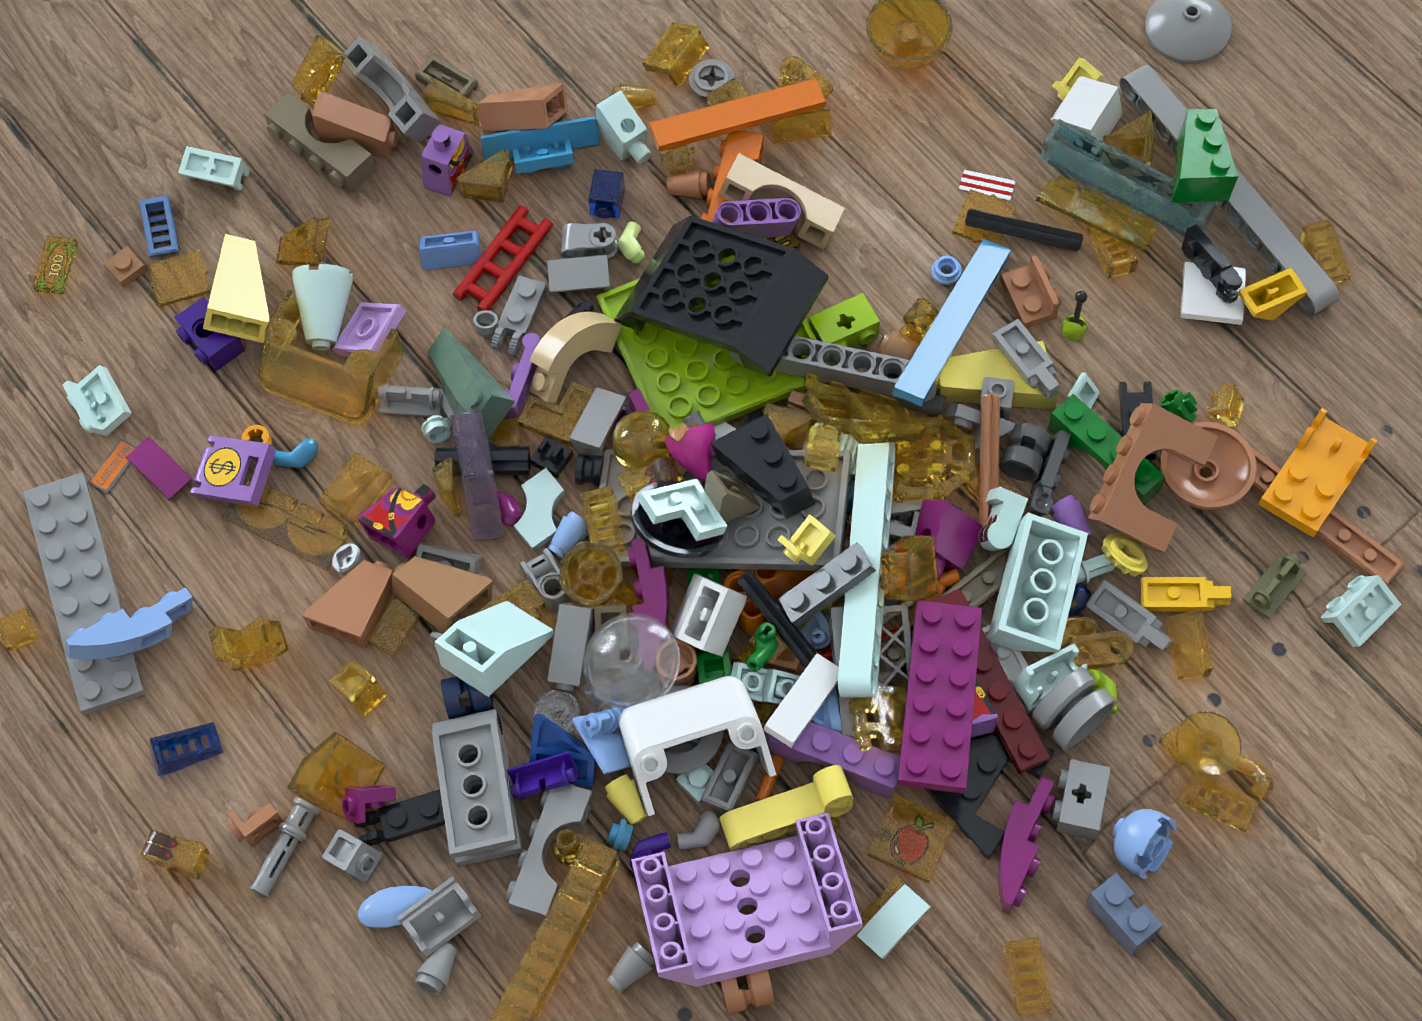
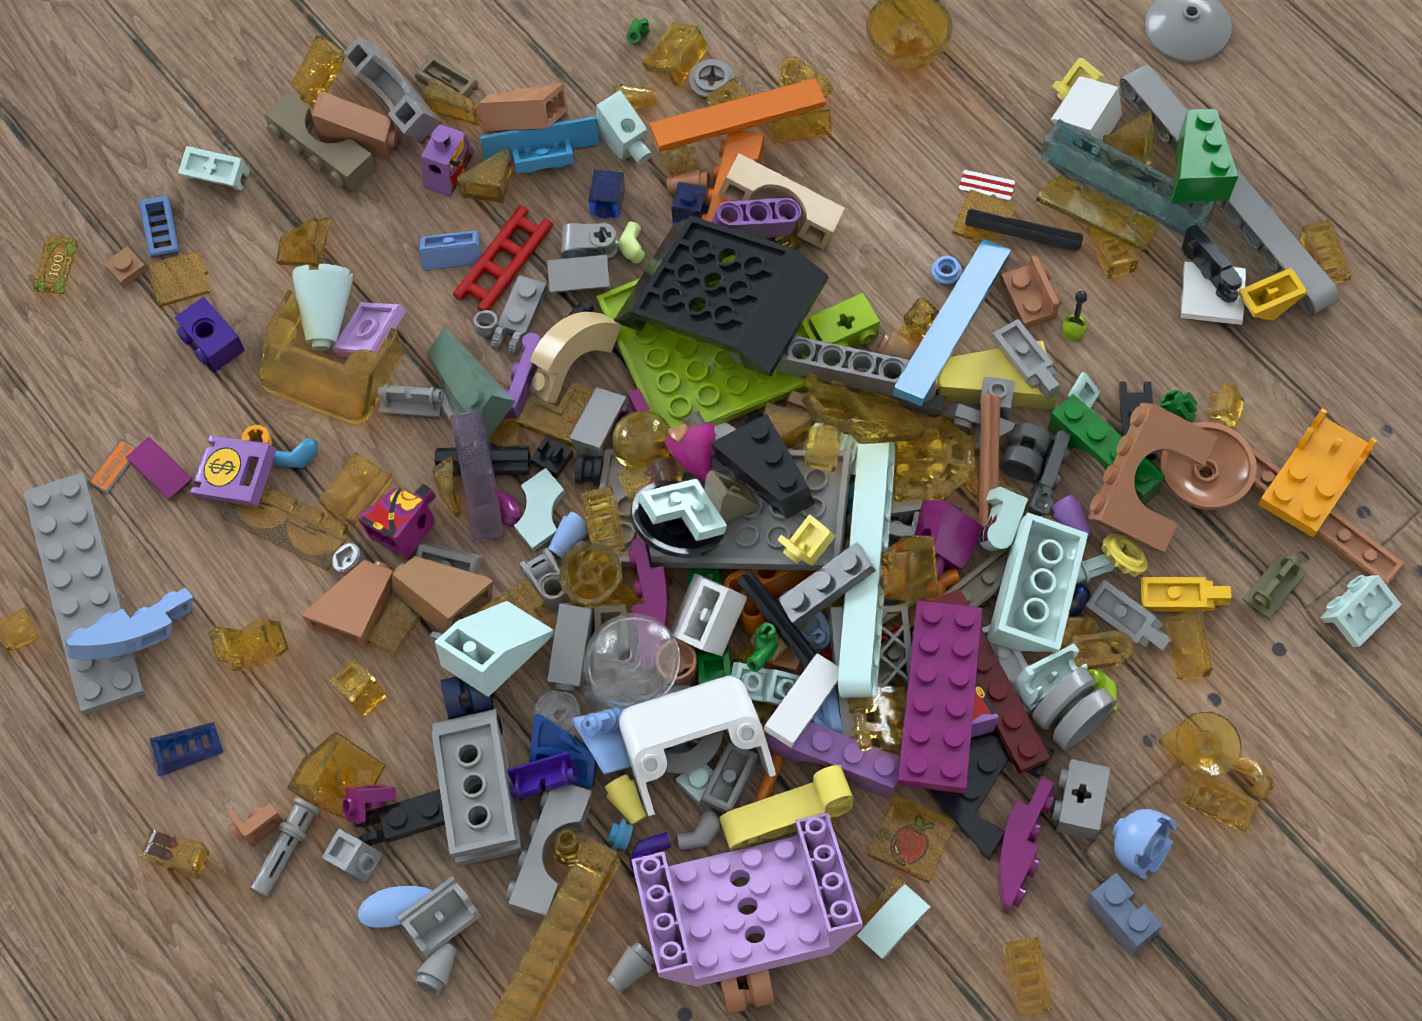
(98, 402): light aqua bracket -> none
(238, 294): light yellow slope -> none
(436, 429): light aqua plate -> none
(636, 29): none -> green arm
(689, 201): none -> clear blue brick

